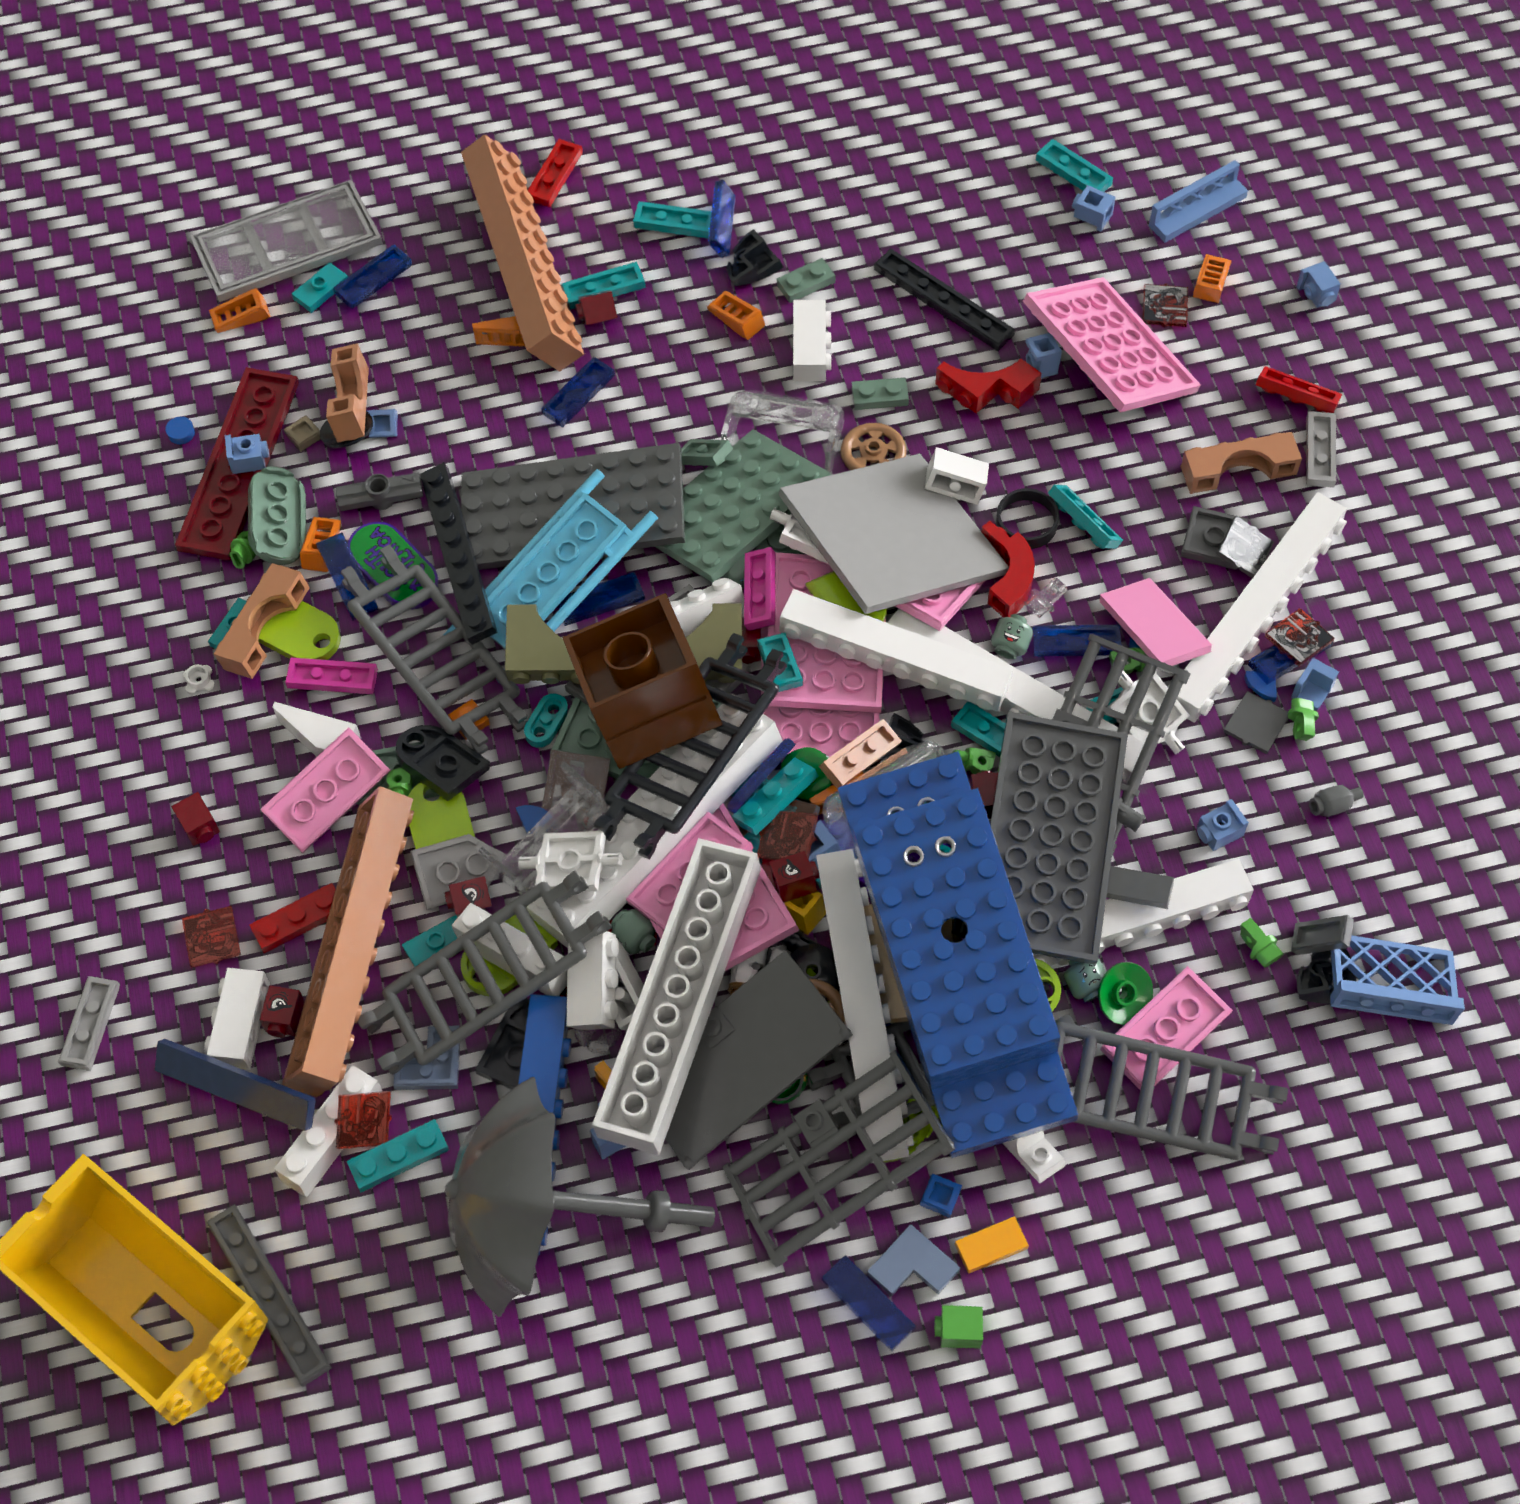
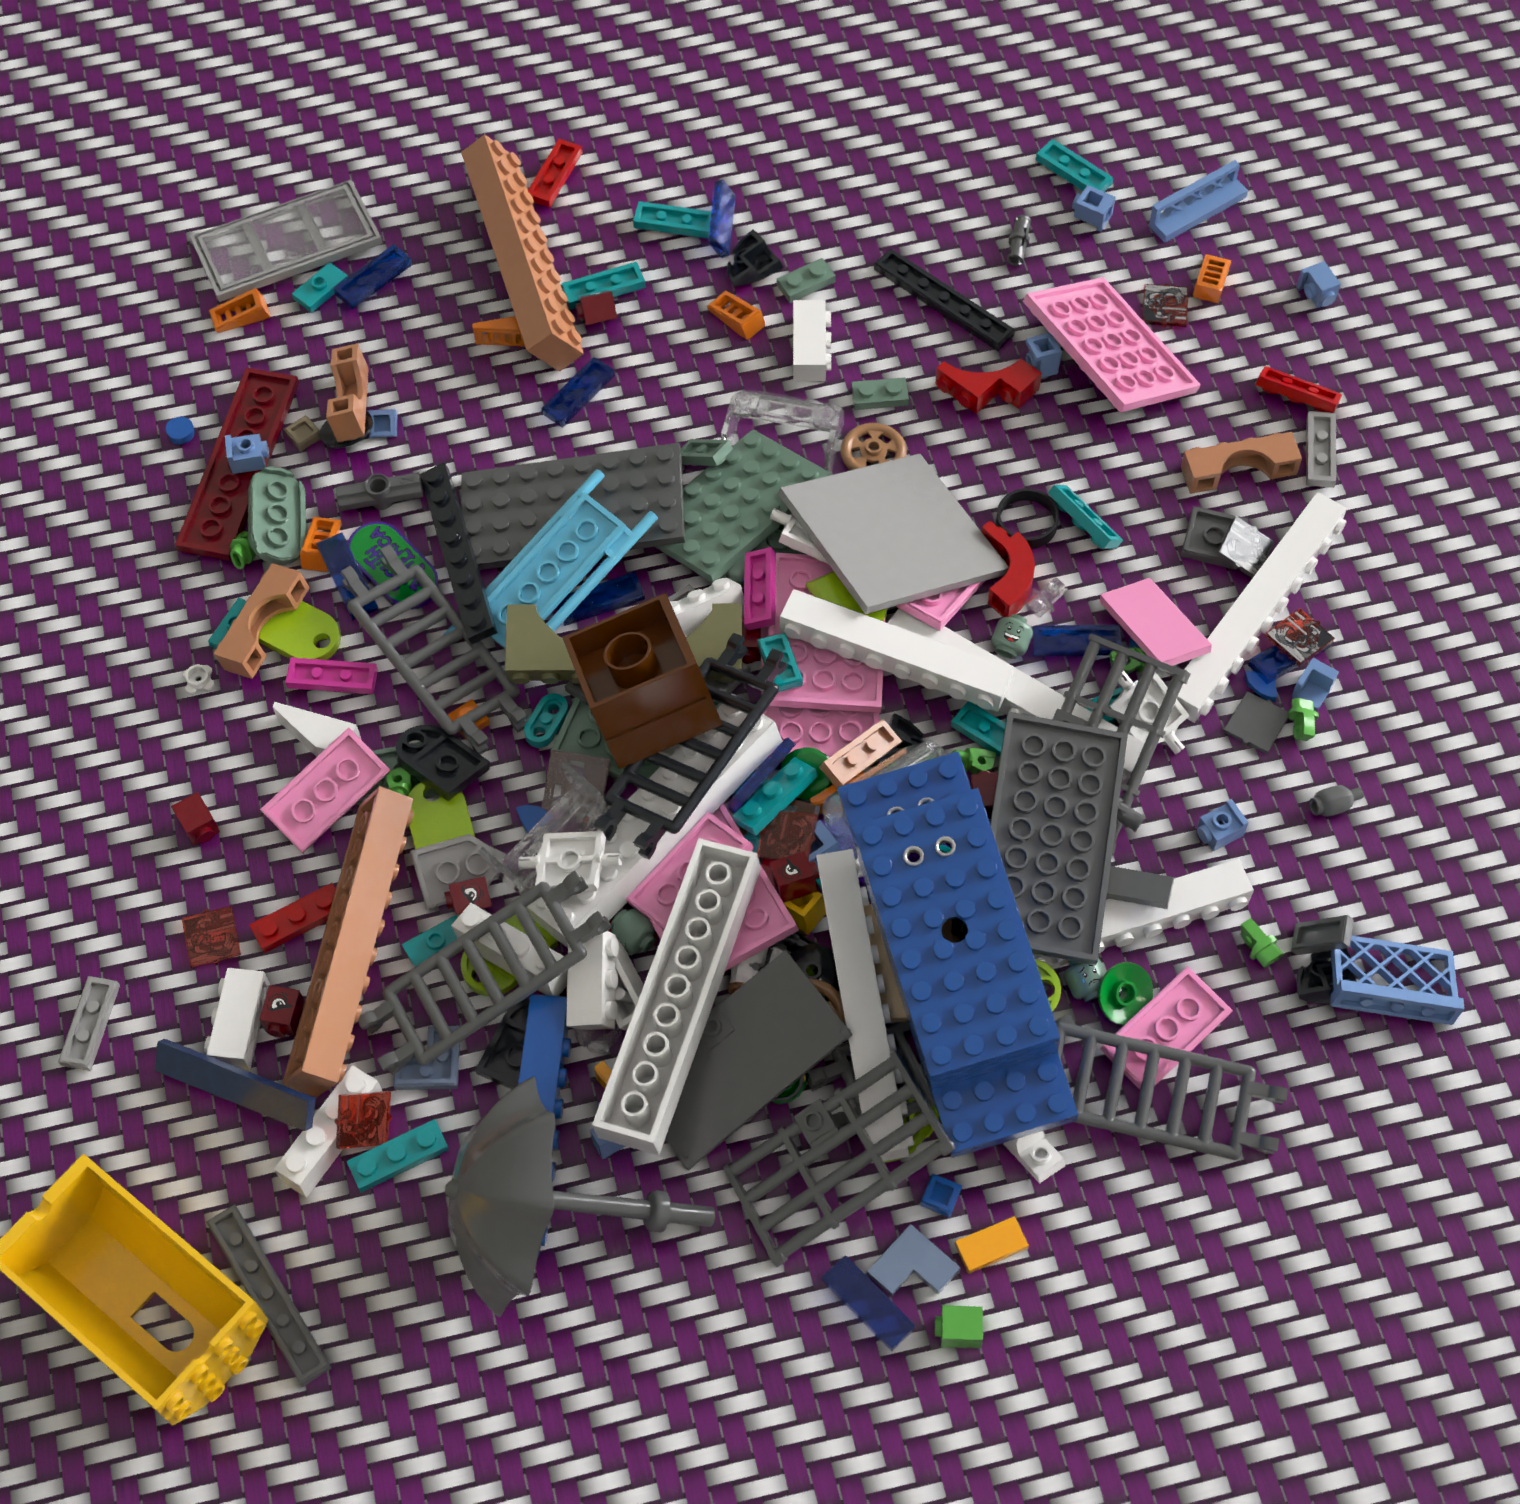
(956, 476): white brick -> none
(1019, 240): none -> dark grey pin

